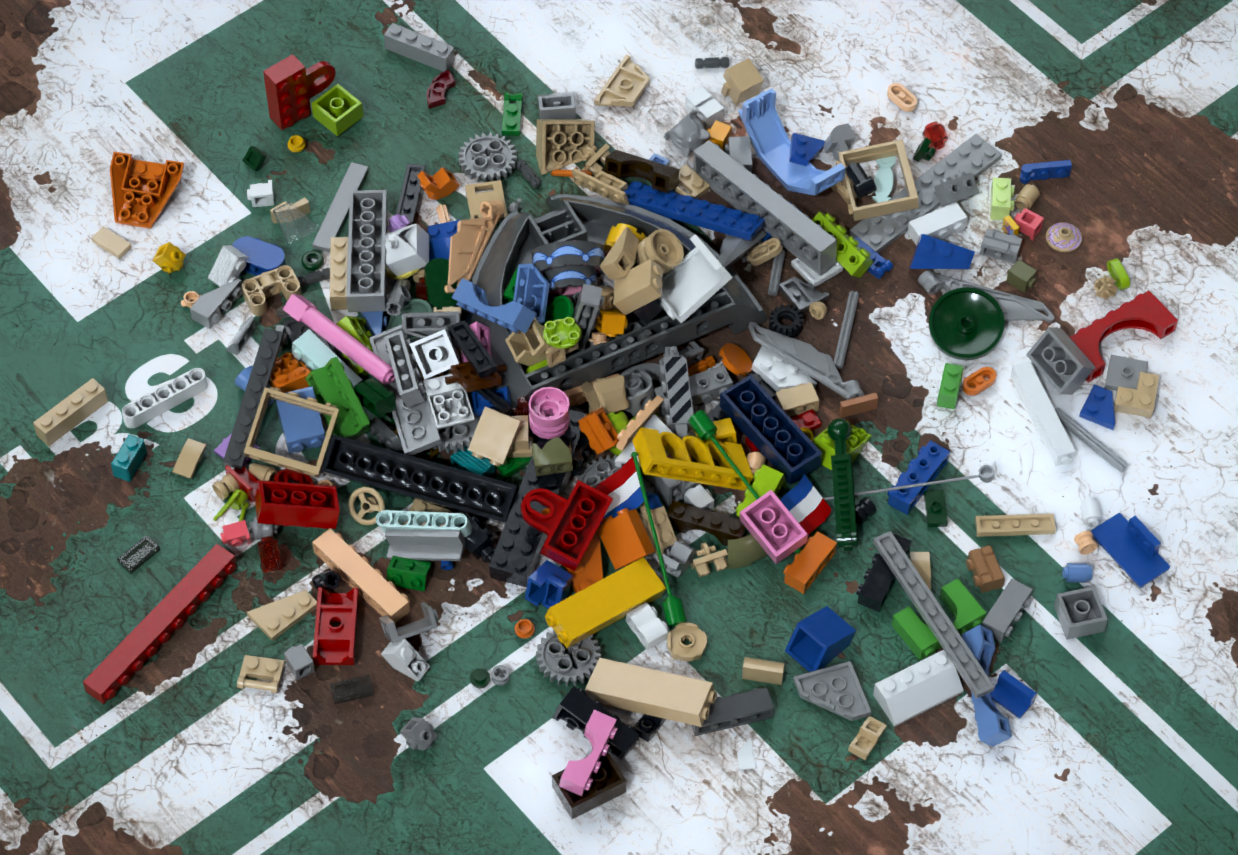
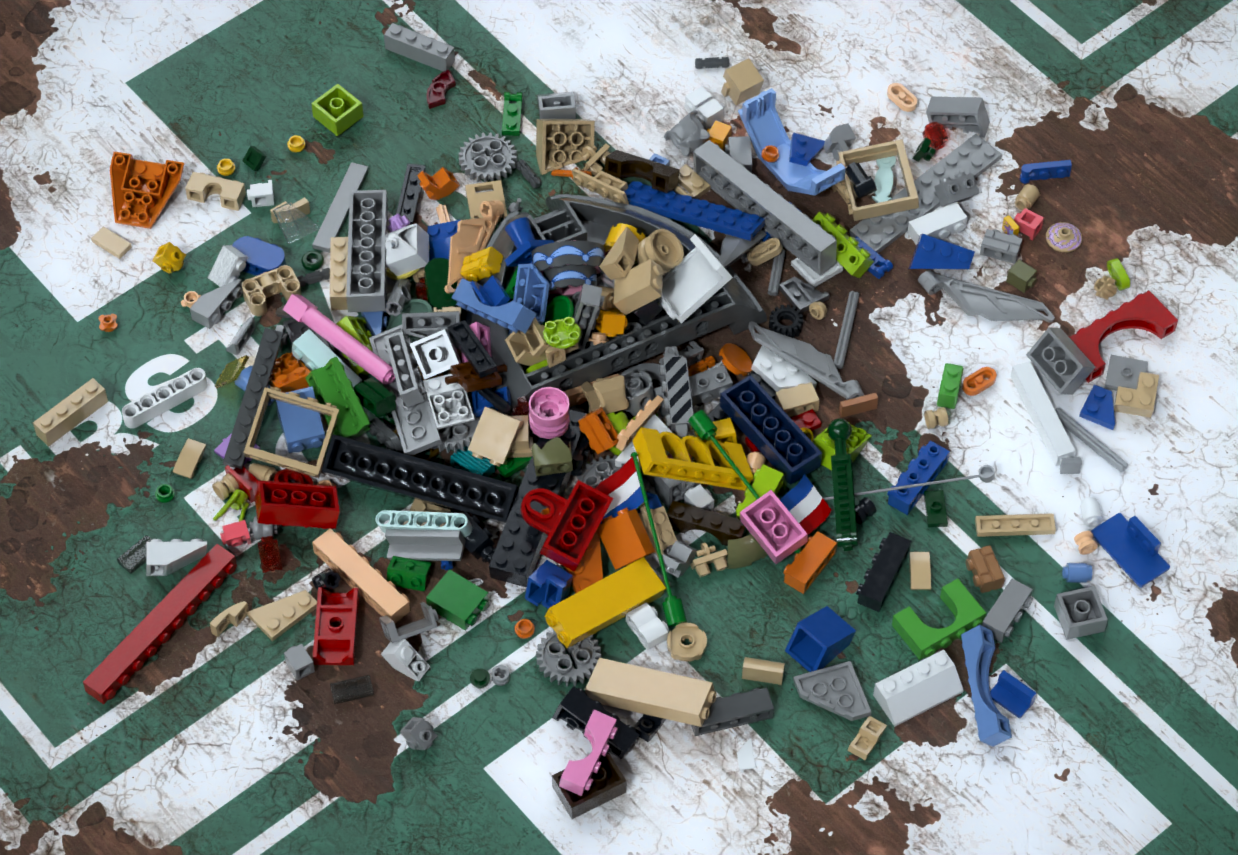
(108, 326): none -> orange plate
(129, 458): teal brick -> none
(162, 489): none -> green plate
(168, 557): none -> white slope
(202, 185): none -> tan arch
(225, 167): none -> yellow plate
(231, 371): none -> clear yellow piece
(233, 615): none -> tan slope
(261, 669): tan plate -> none
(291, 87): red brick -> none
(376, 504): tan piece -> none
(458, 600): none -> green brick
(481, 264): none -> yellow brick
(491, 292): none -> blue panel
(524, 240): none -> blue plant
(624, 85): tan wing -> none
(770, 153): none -> orange plate
(933, 615): light grey plate -> none
(936, 418): none -> tan wheel
(960, 113): none -> light grey wedge
(966, 323): dark green dish -> none
(1001, 198): yellowish green brick -> none
(1070, 465): none -> light grey tile

